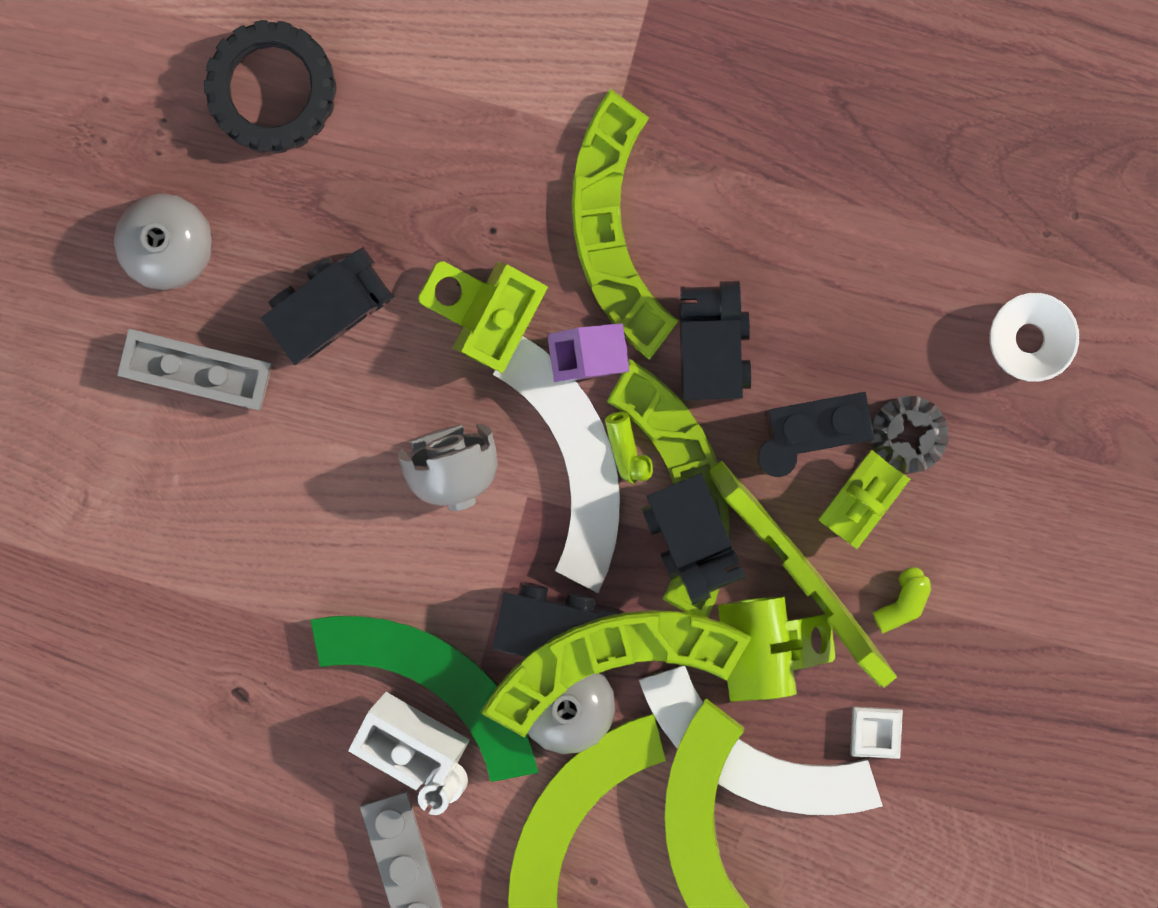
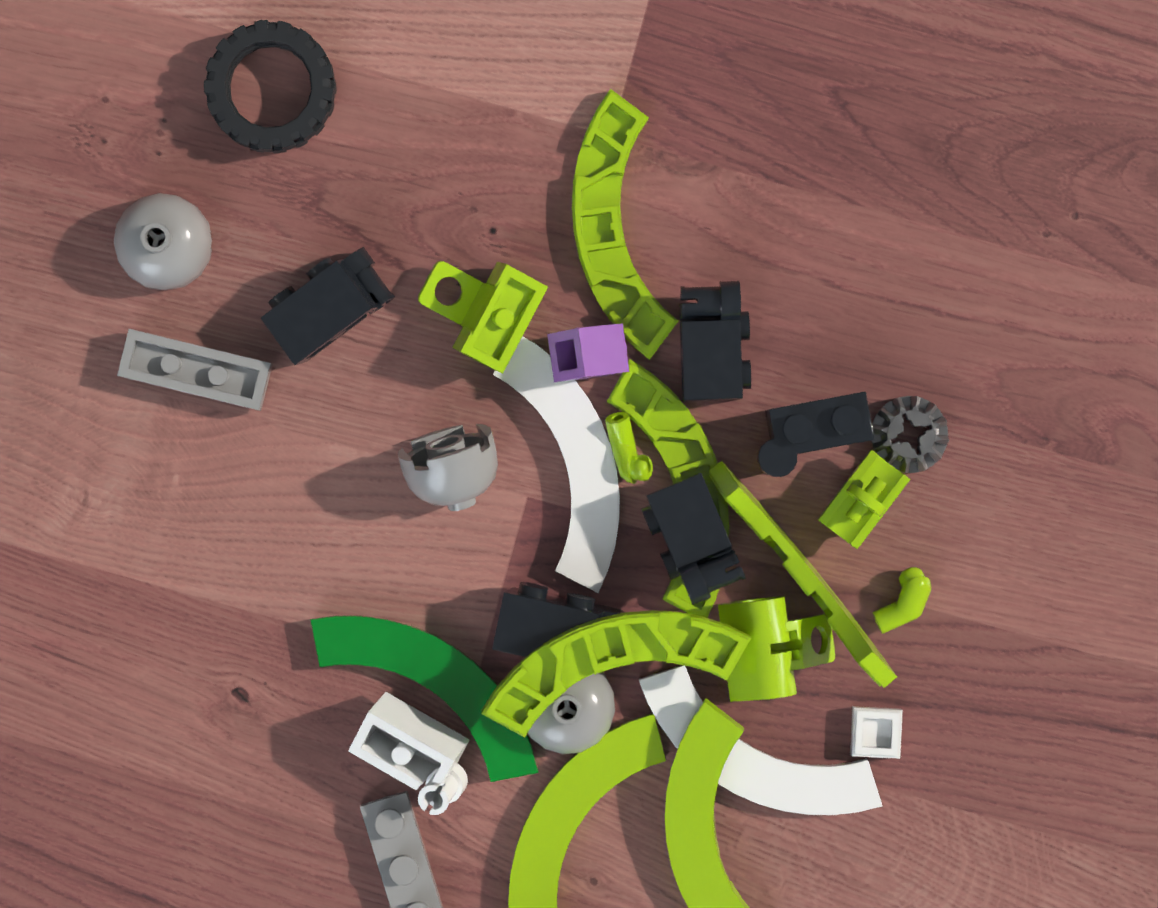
(1058, 331): white piece -> none

